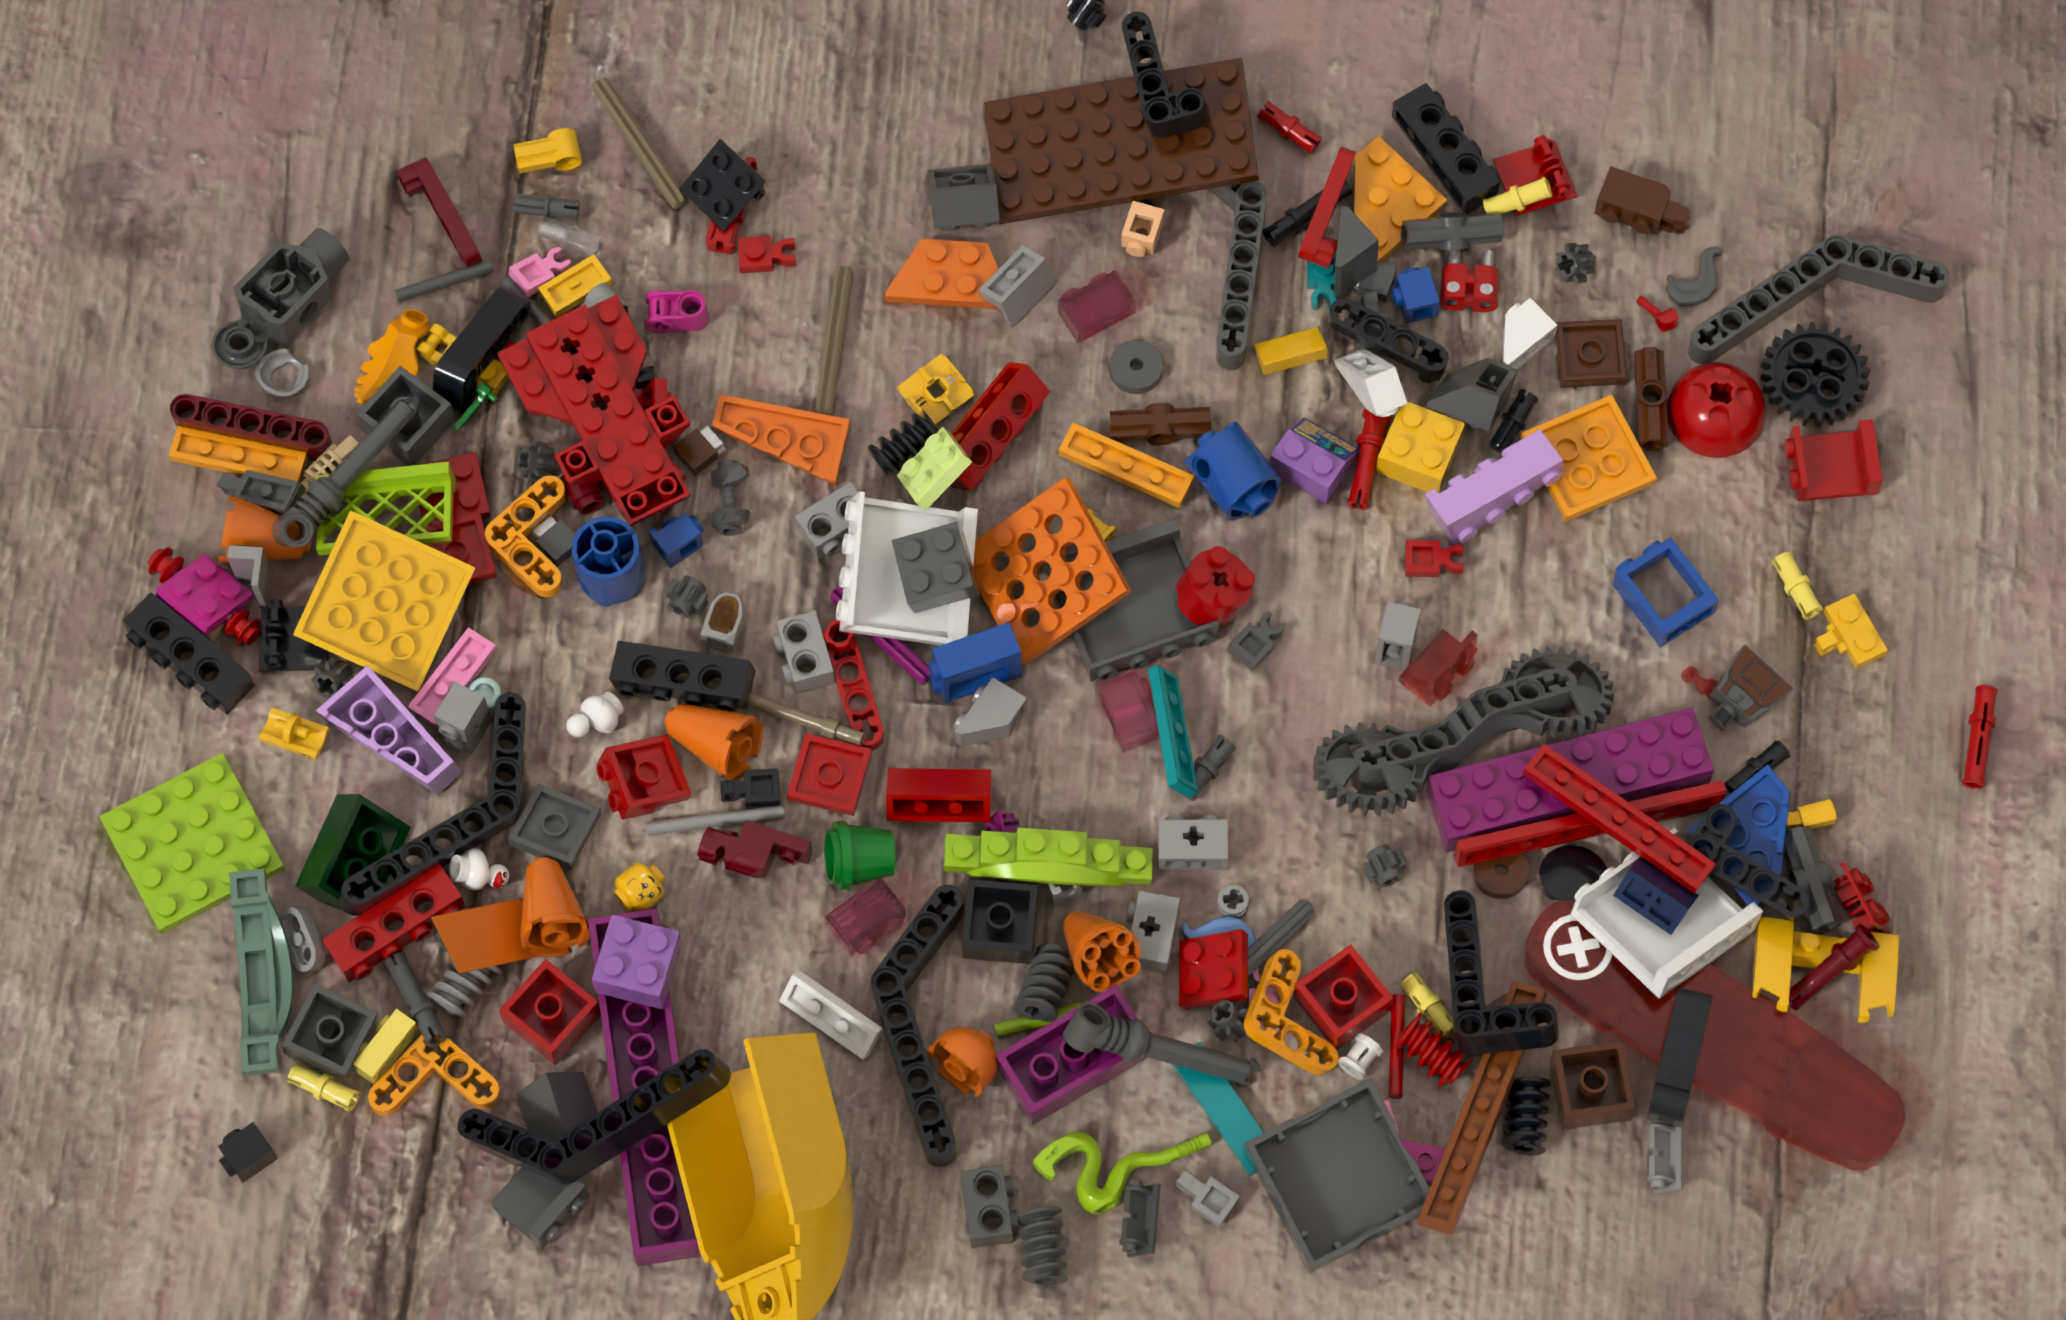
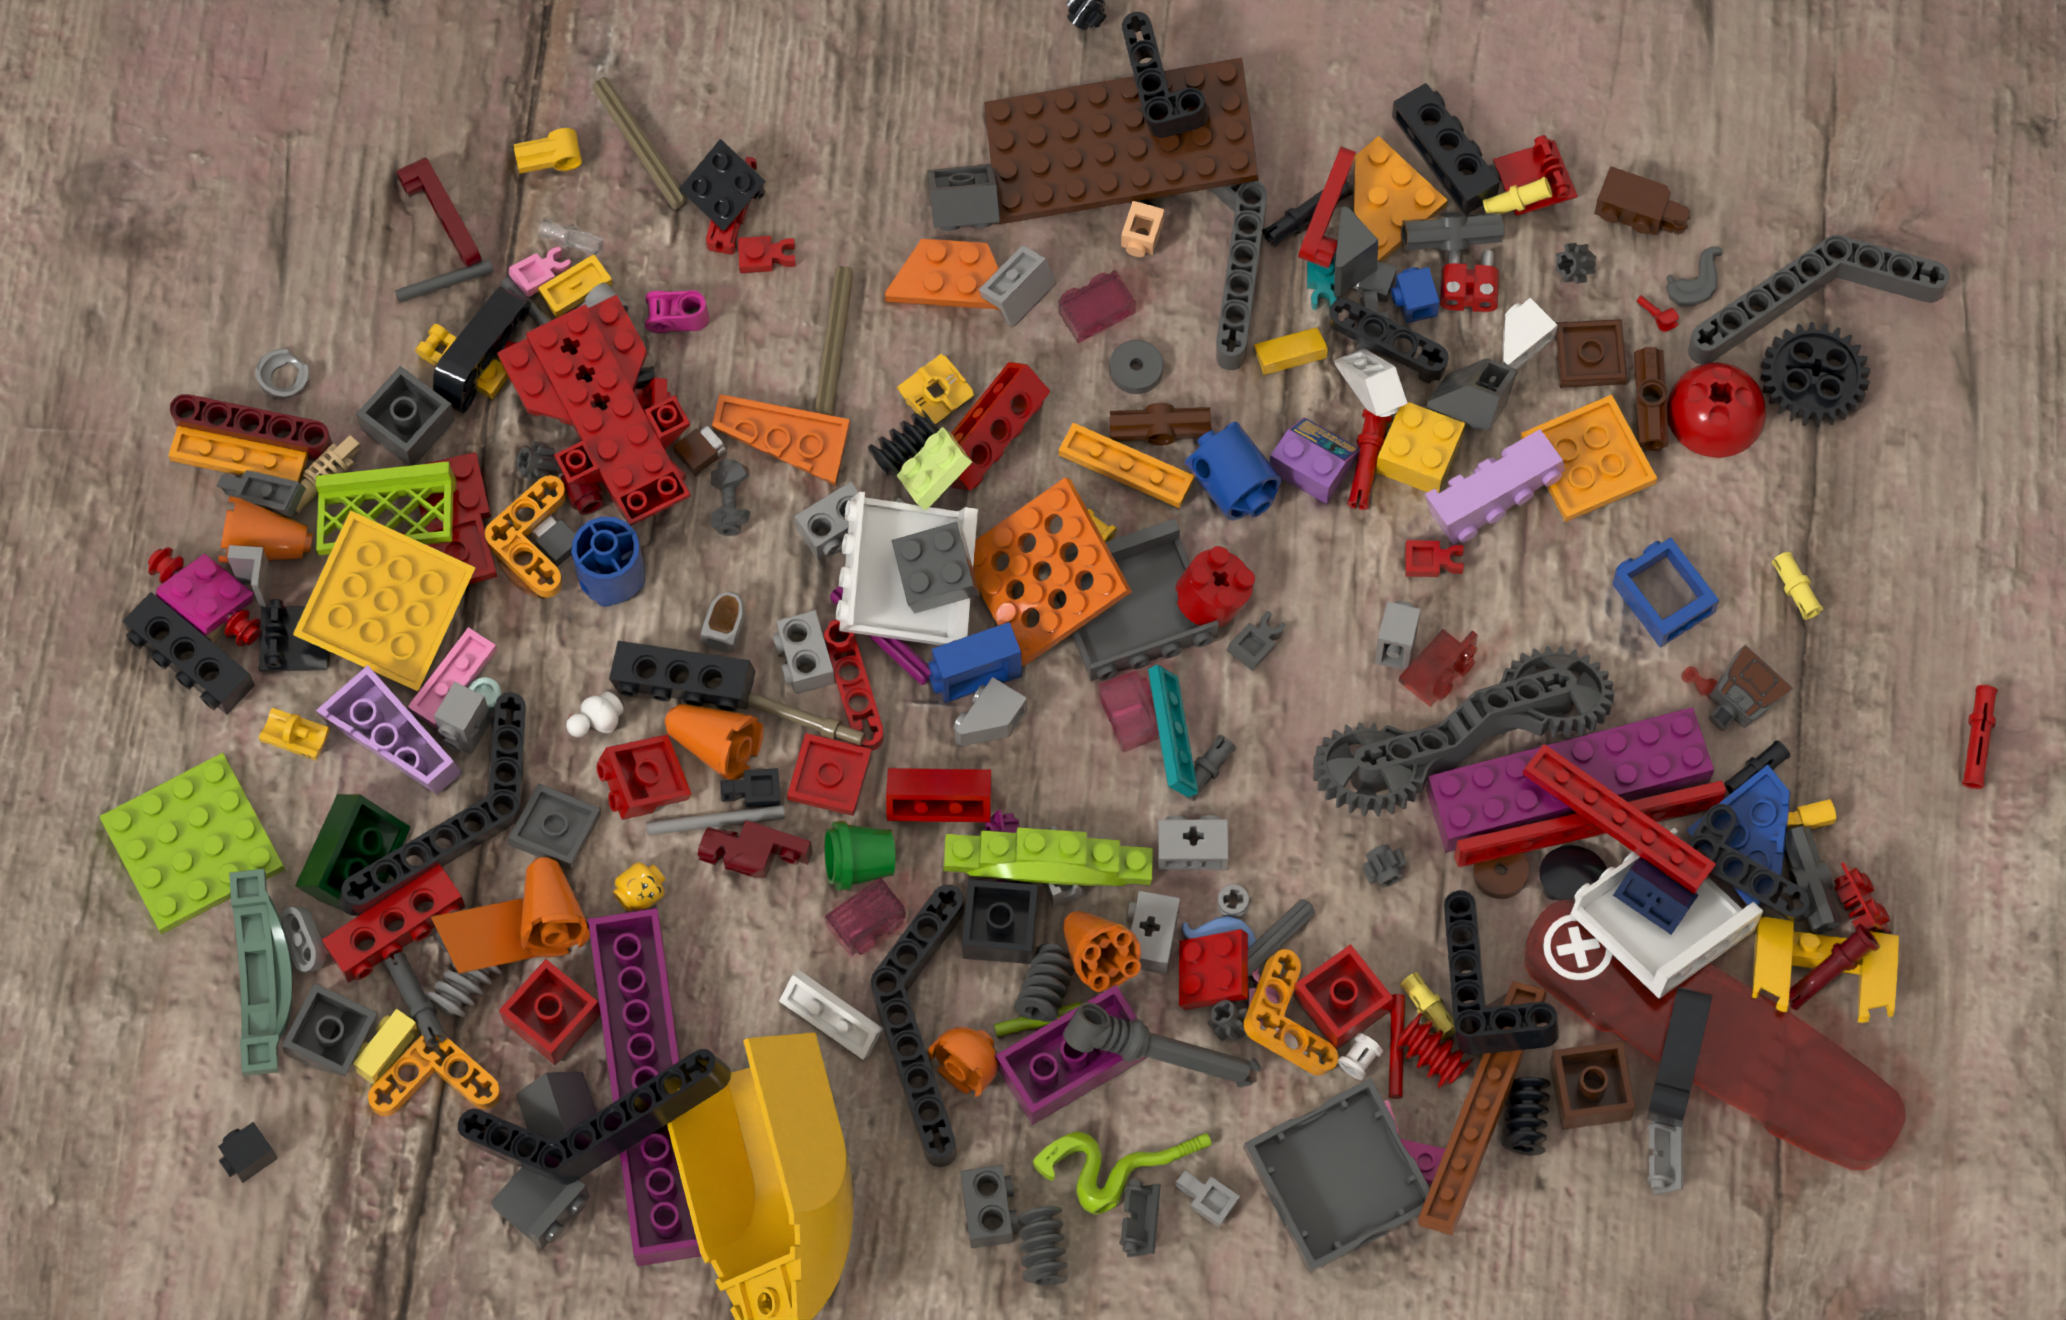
(280, 297): dark grey brick -> none
(323, 1087): light yellow pin -> none
(328, 492): dark grey piece -> none
(331, 676): dark grey gear -> none
(391, 351): light orange plant -> none
(474, 872): white animal -> none
(484, 391): green piece -> none
(546, 206): dark grey axle -> none
(637, 961): medium lavender brick -> none
(677, 538): blue brick -> none
(686, 596): dark grey gear -> none
(1224, 1111): teal tile -> none
(1289, 127): red pin -> none
(1513, 421): black axle -> none
(1834, 463): red panel -> none
(1850, 633): yellow hinge -> none

